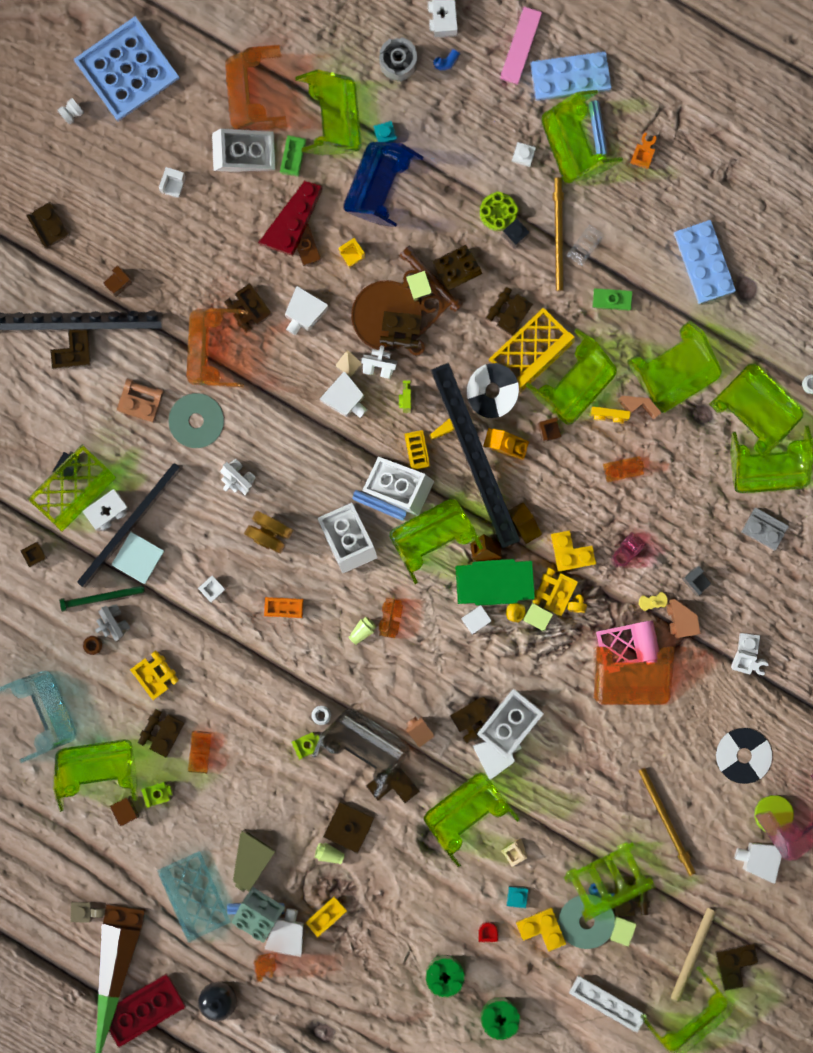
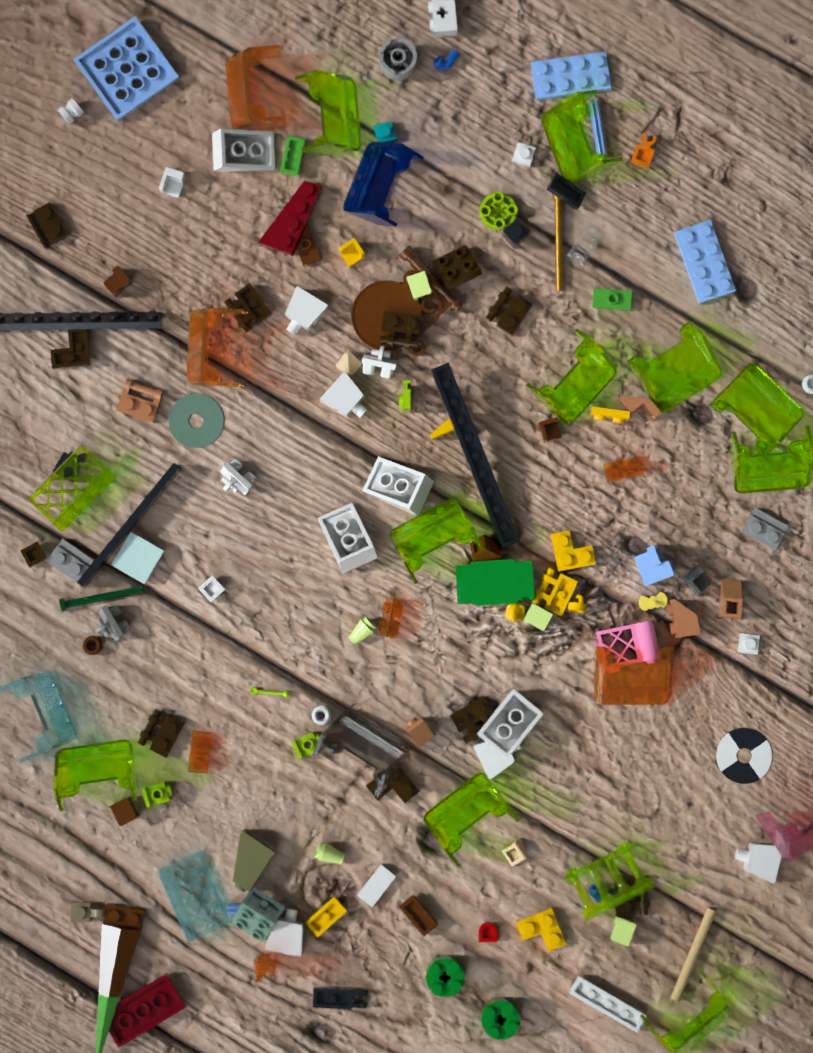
(69, 560): none -> light grey plate
(112, 501): white brick -> none
(149, 678): yellow plate -> none
(217, 1001): black cylinder -> none
(254, 691): none -> lime hinge
(268, 532): pearl gold wheel -> none
(283, 607): orange plate -> none
(337, 998): none -> black hinge
(348, 827): dark brown plate -> none
(376, 885): none -> white tile
(379, 505): medium blue axle -> none
(418, 915): none -> reddish brown plate
(422, 465): yellow slope -> none
(476, 619): white panel -> none
(506, 443): light orange slope -> none
(507, 396): sticker -> none
(517, 897): teal plate -> none
(520, 45): bright pink tile -> none
(525, 523): dark brown slope -> none
(546, 359): yellow fence -> none
(566, 191): none -> black tile
(581, 937): sand green sticker -> none
(629, 548): clear pink piece -> none
(653, 567): none -> light blue plate
(683, 856): pearl gold bar -> none
(730, 599): none -> nougat slope
(731, 960): dark brown plate -> none
(746, 662): white plate -> none
(779, 807): lime tile -> none

